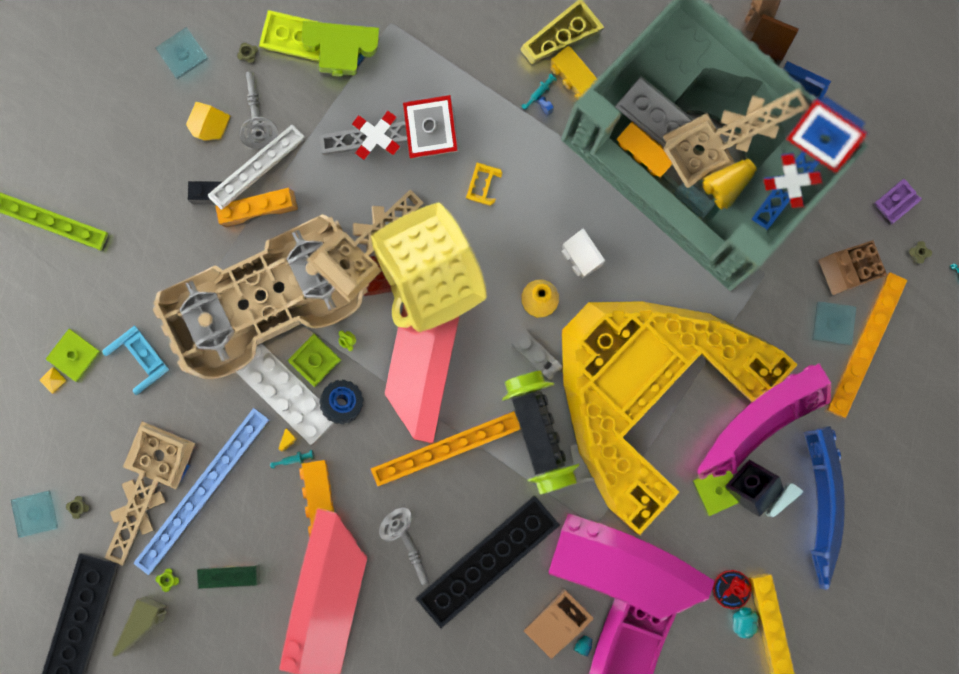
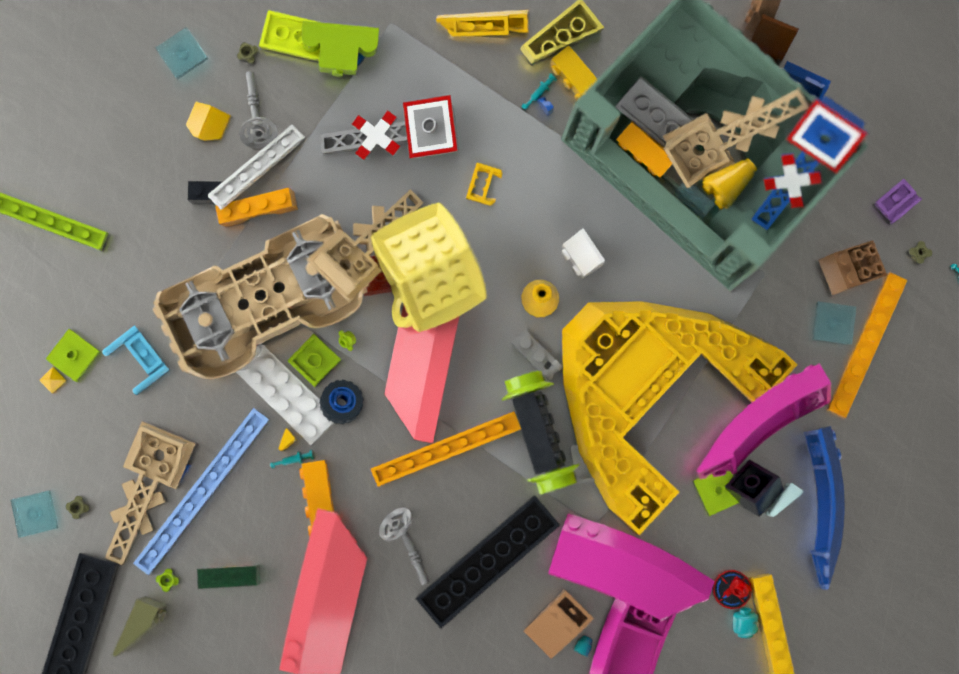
(485, 23): none -> yellow wedge

